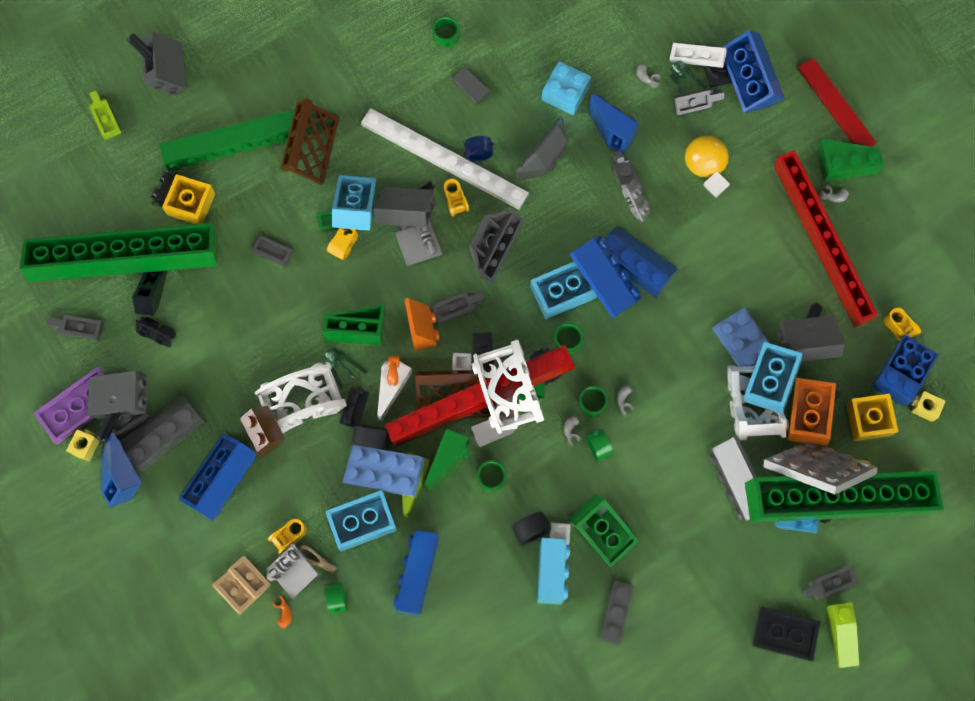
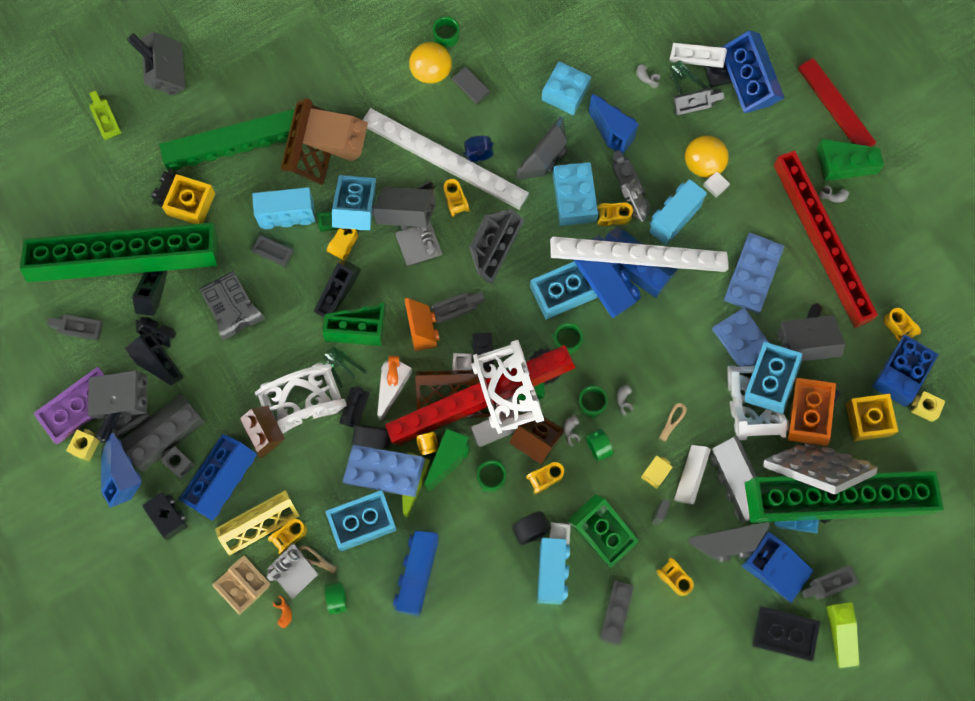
(152, 357): none -> black slope
(155, 510): none -> black brick
(183, 467): none -> dark grey brick
(230, 305): none -> dark grey piece
(256, 516): none -> light yellow fence
(284, 208): none -> medium azure brick
(335, 133): none -> medium nougat slope
(337, 288): none -> black slope
(427, 443): none -> yellow piece
(430, 62): none -> yellow piece
(537, 438): none -> reddish brown slope
(544, 477): none -> yellow piece
(575, 194): none -> medium azure brick
(613, 214): none -> yellow piece
(638, 254): none -> white plate
(657, 471): none -> light yellow brick
(661, 512): none -> dark grey tile
(668, 426): none -> tan piece
(675, 576): none -> yellow piece
(677, 211): none -> medium azure brick
(692, 474): none -> white tile
(731, 542): none -> dark grey wedge
(754, 273): none -> medium blue plate
(778, 567): none -> blue slope

